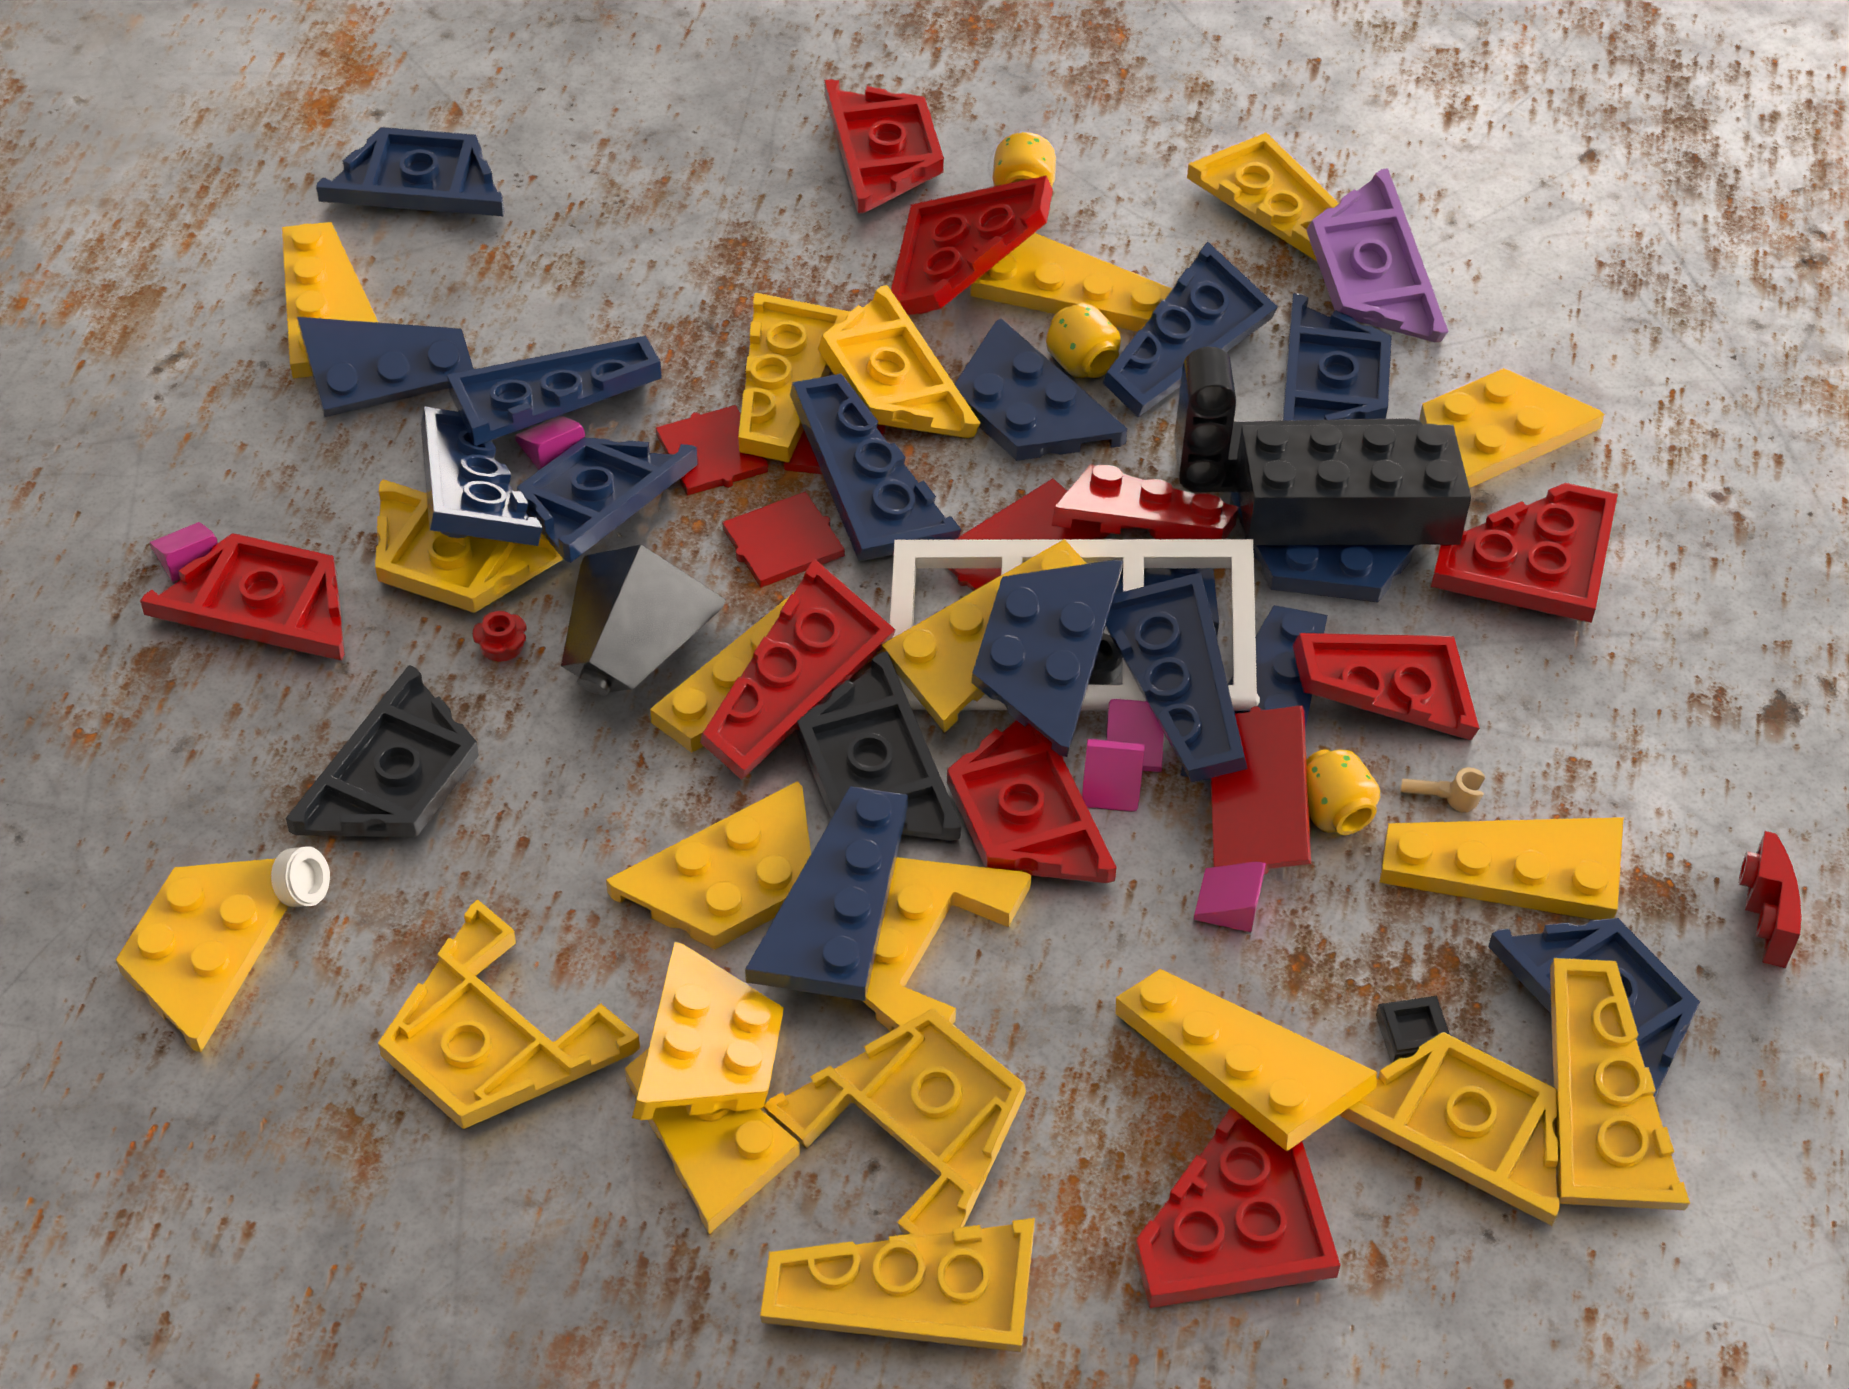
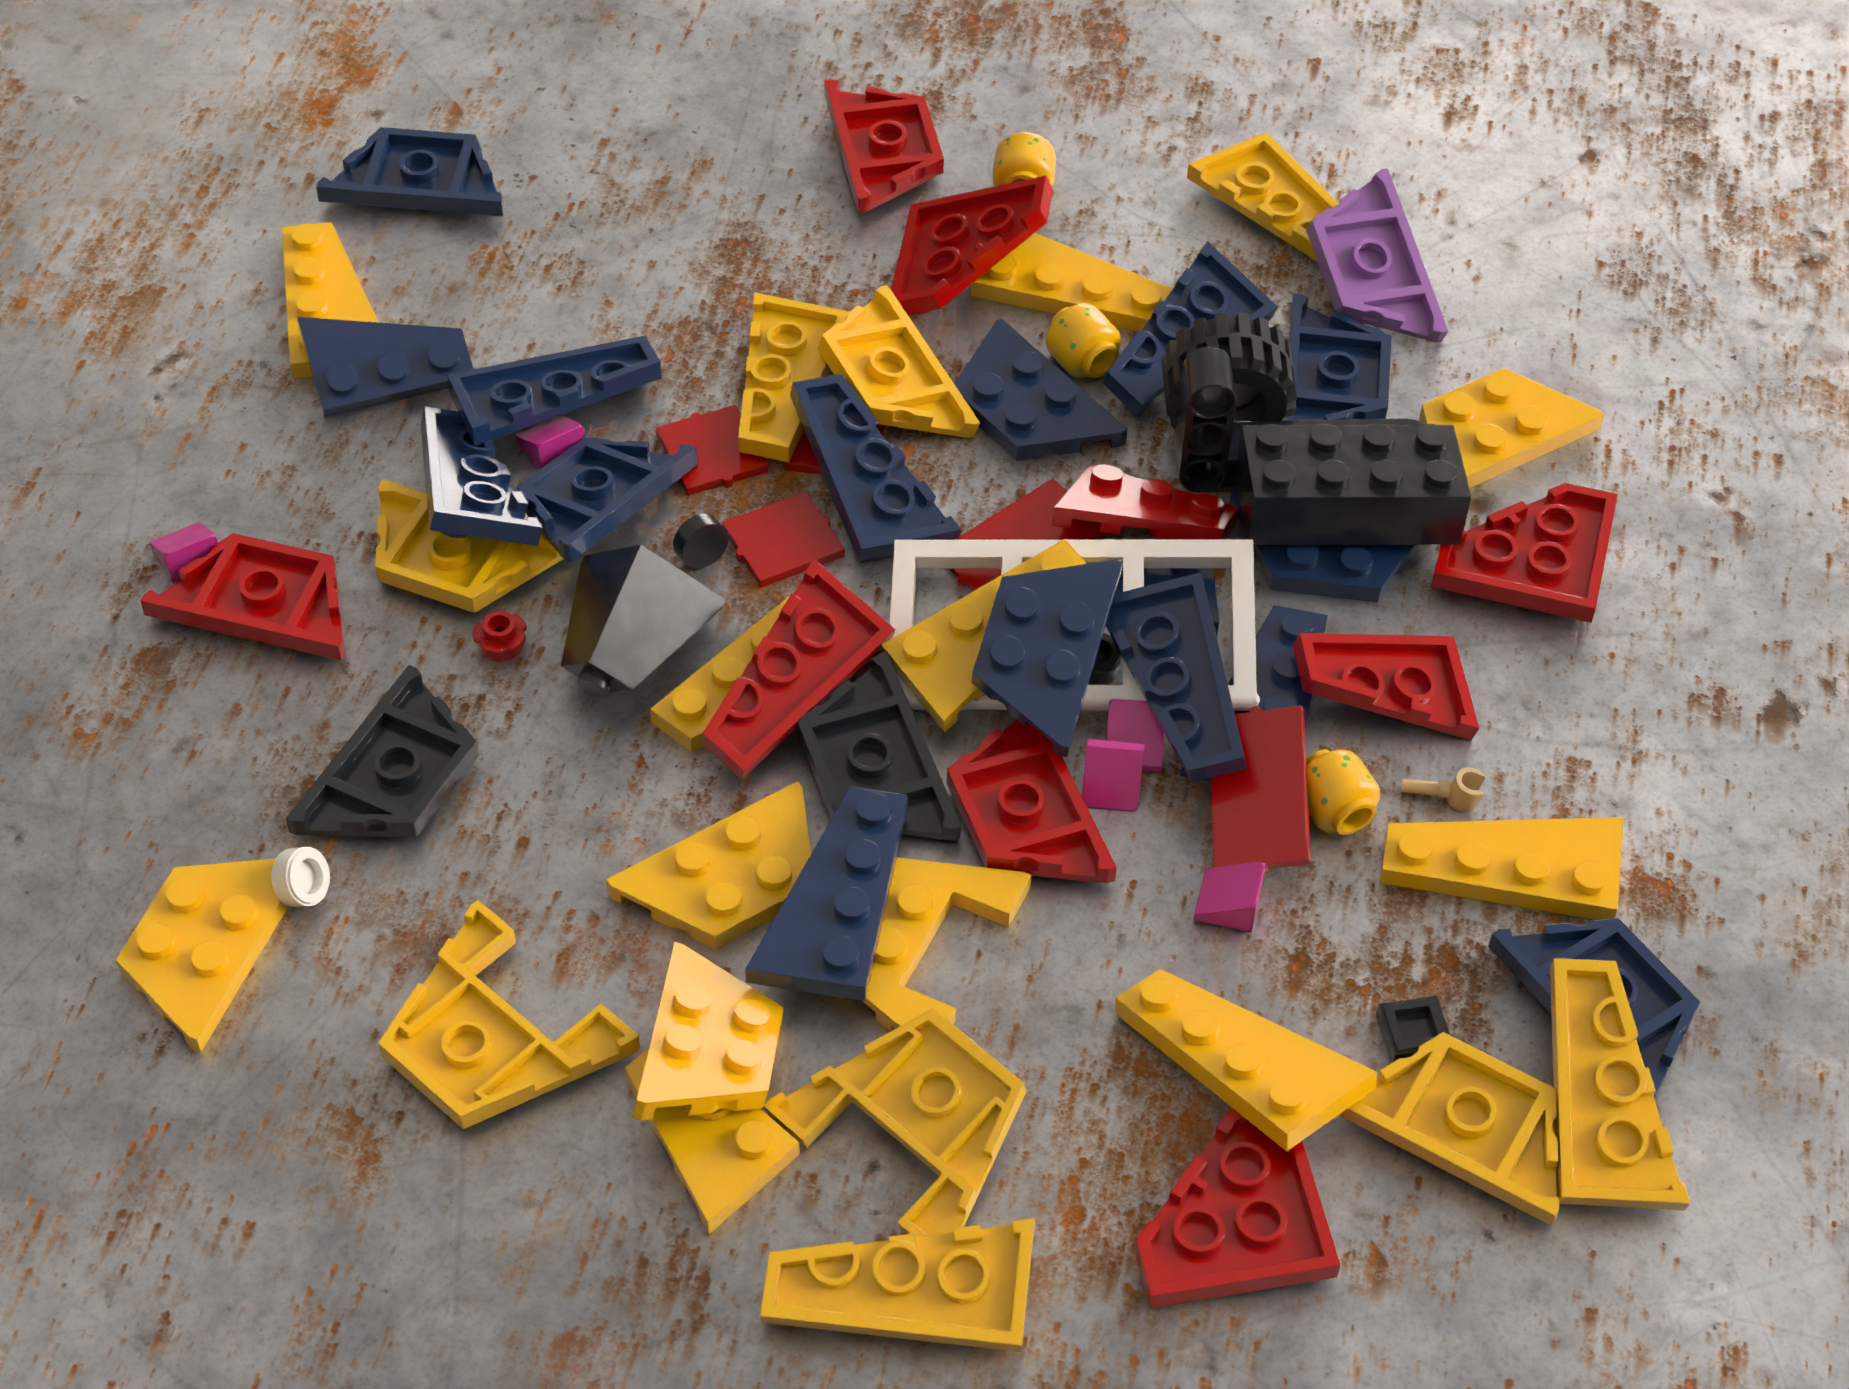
(700, 541): none -> black tile
(1258, 363): none -> black tyre
(1774, 896): red slope -> none

